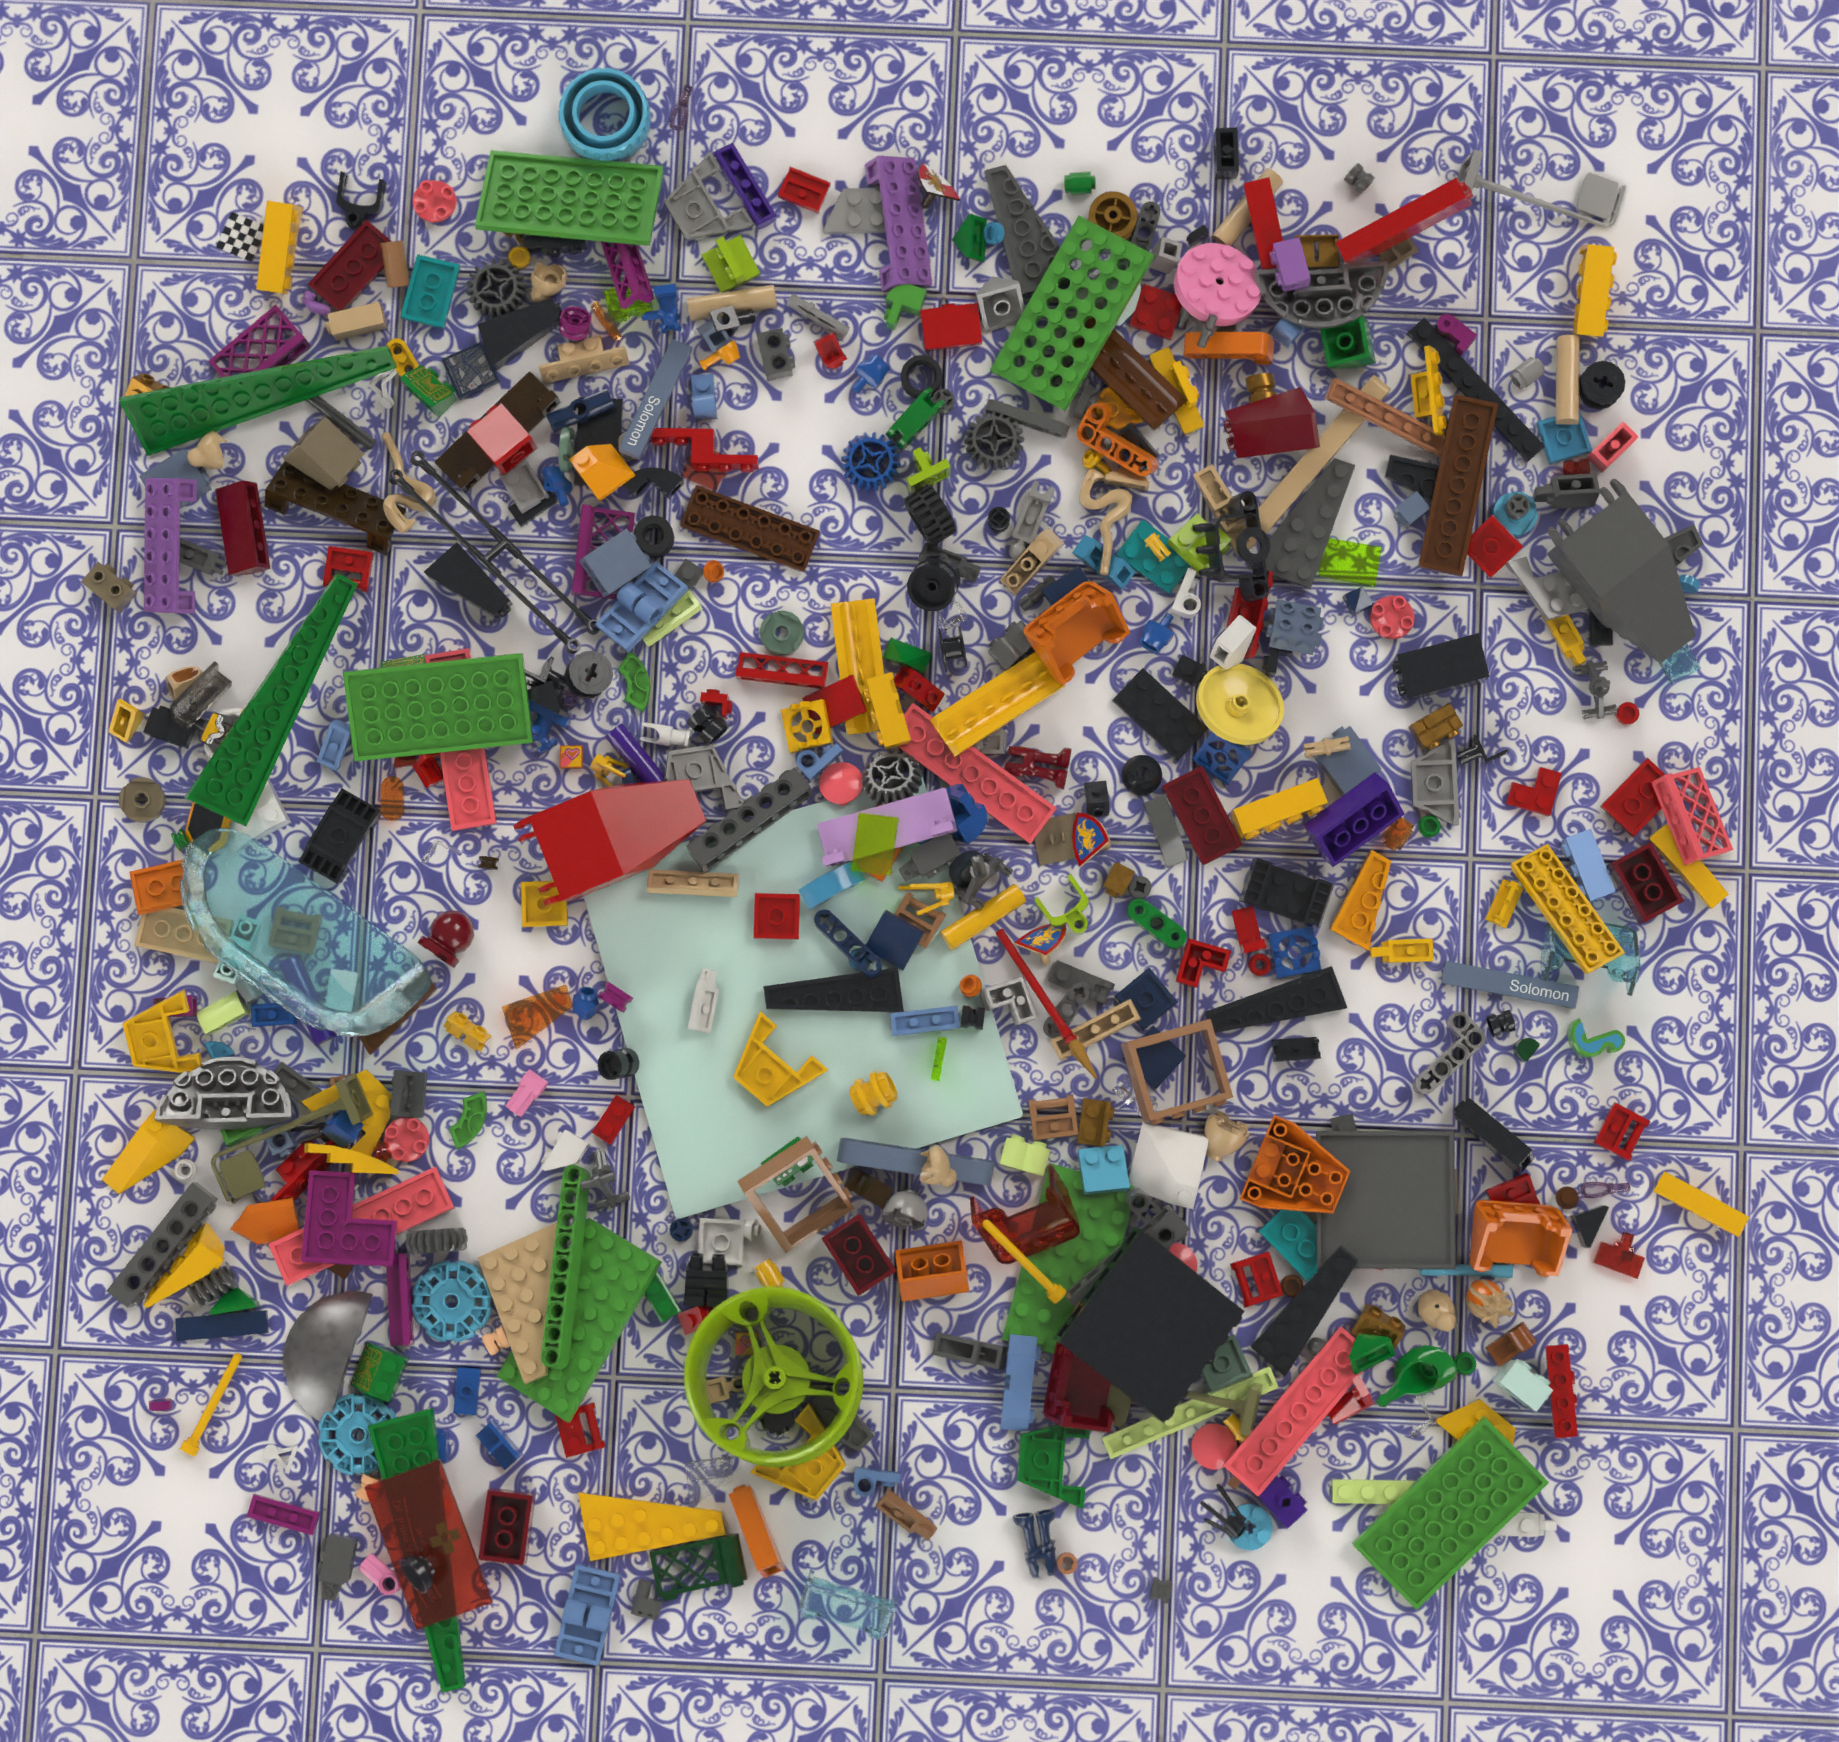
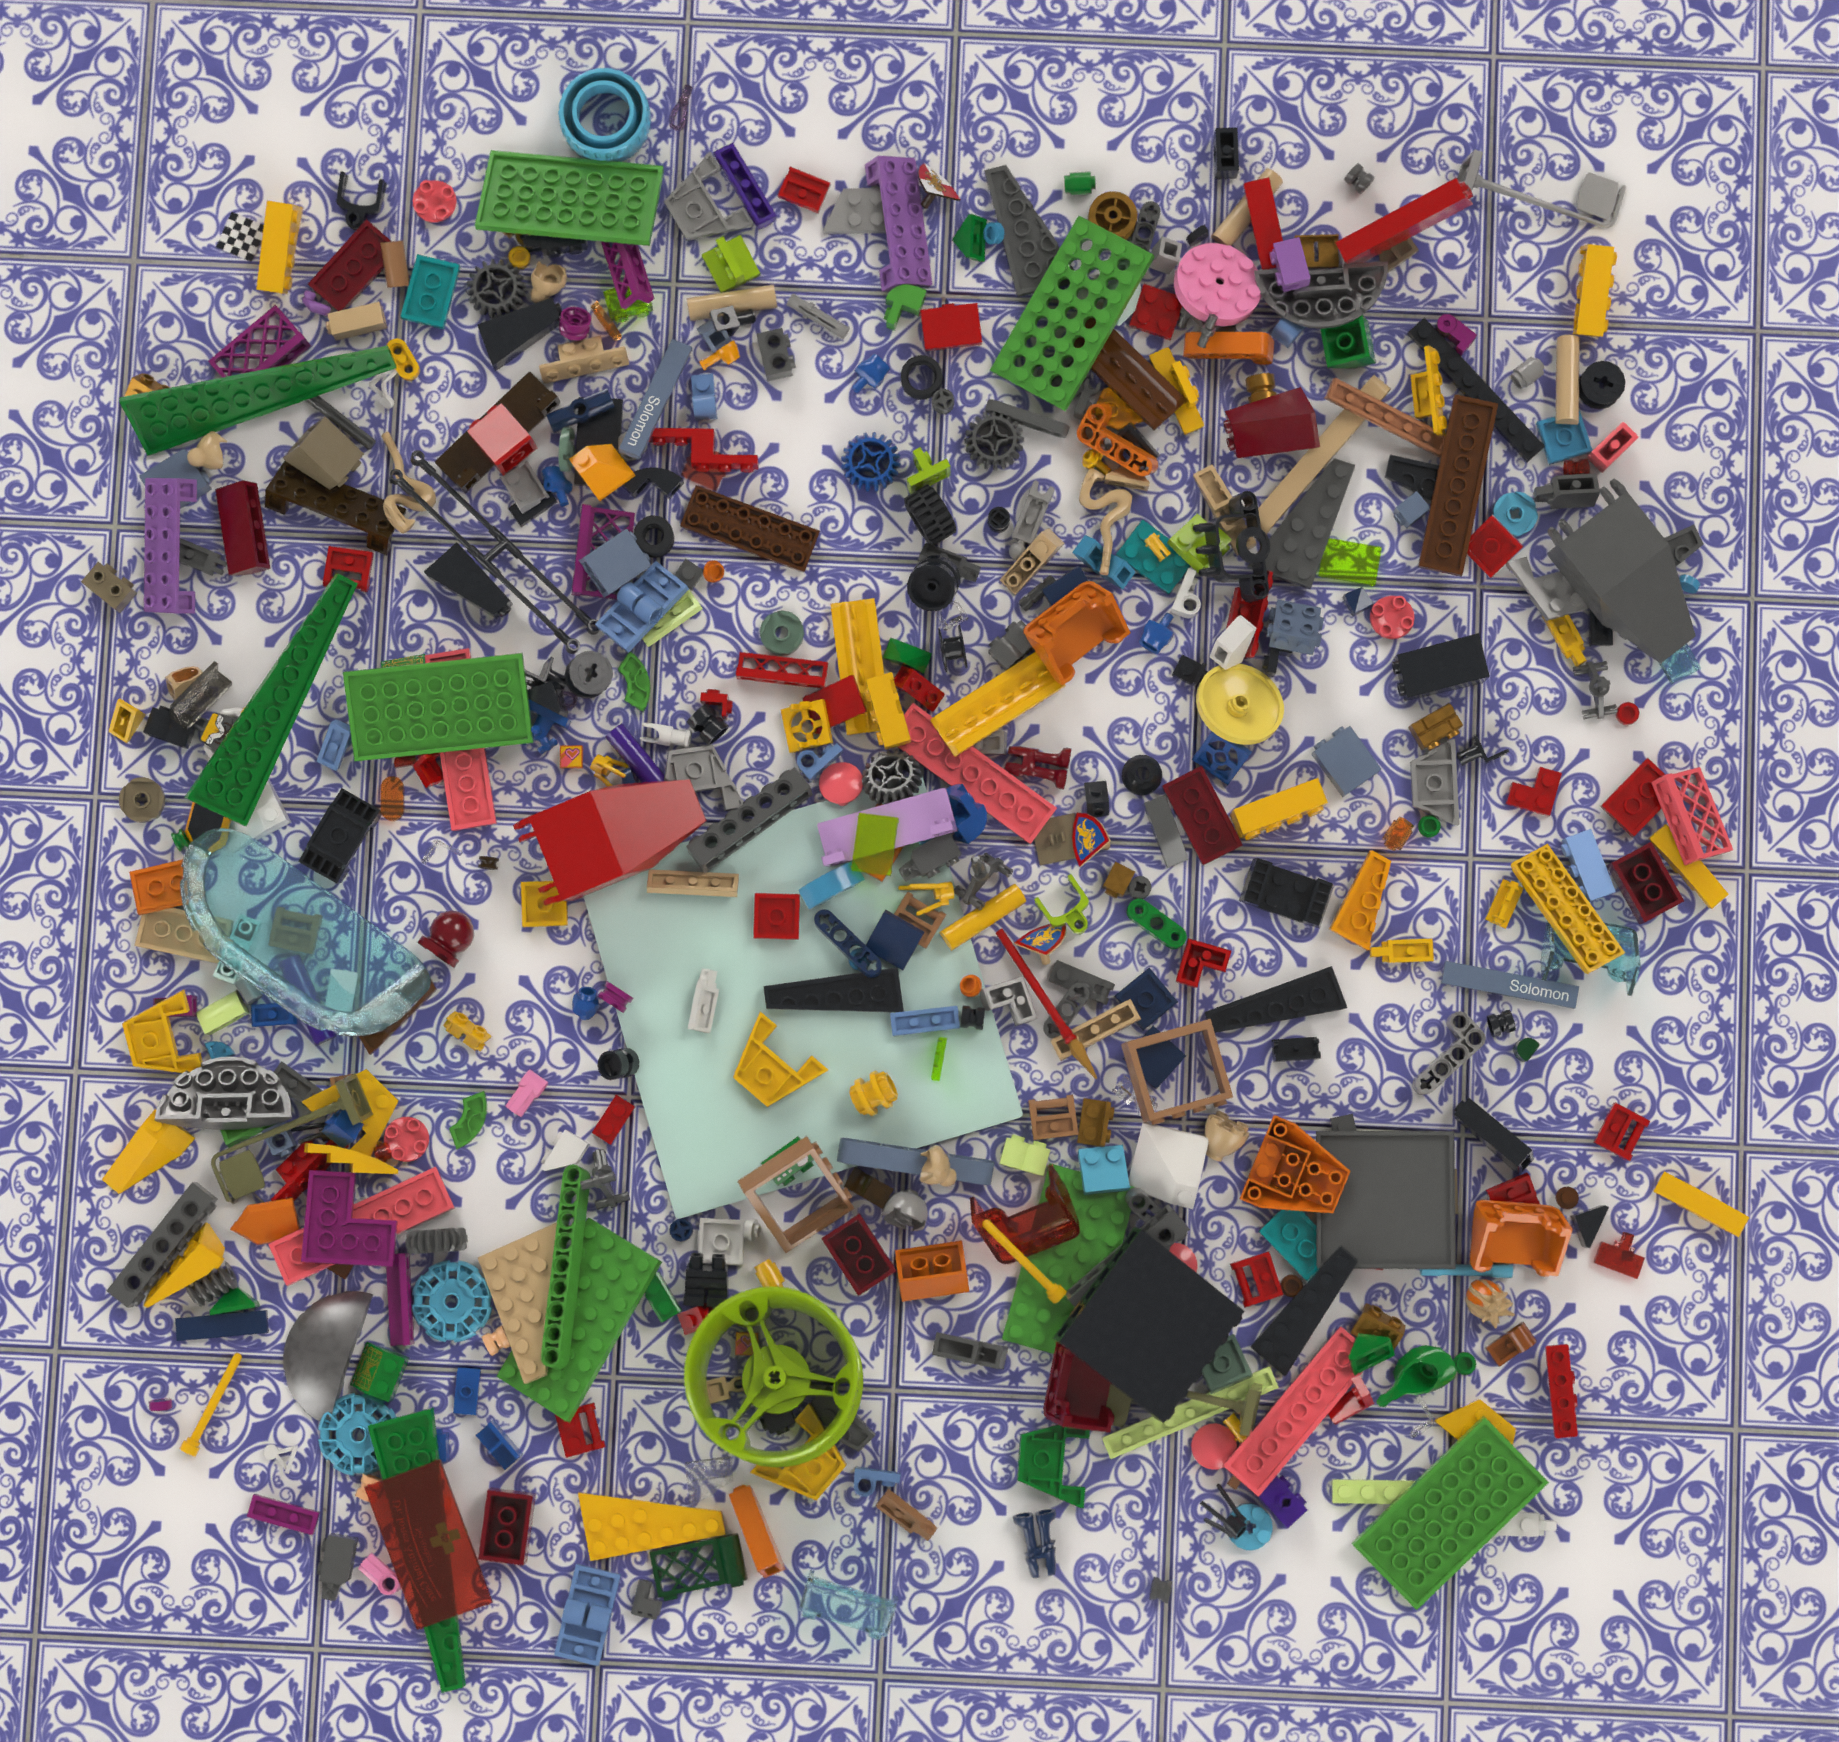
(179, 1167): white plate -> none
(408, 1094): dark grey bracket -> none
(418, 1572): black piece -> none
(429, 390): green slope -> none
(470, 370): tile -> none
(535, 1013): clear orange wing -> none
(666, 297): blue piece -> none
(830, 351): red bracket -> none
(915, 418): green piece -> none
(960, 869): black wheel -> none
(999, 303): light grey slope -> none
(1019, 1378): medium blue brick -> none
(1073, 1565): nougat bush -> none
(1160, 714): black plate -> none
(1247, 930): red bracket -> none
(1259, 957): red plate -> none
(1306, 933): blue piece -> none
(1315, 1345): dark grey hinge -> none
(1326, 746): tan pin -> none
(1354, 819): dark purple brick -> none
(1437, 1318): tan piece -> none
(1520, 503): dark grey wheel -> none
(1521, 1384): light aqua brick -> none
(1593, 1046): bright green animal -> none
(1611, 1188): clear purple piece -> none

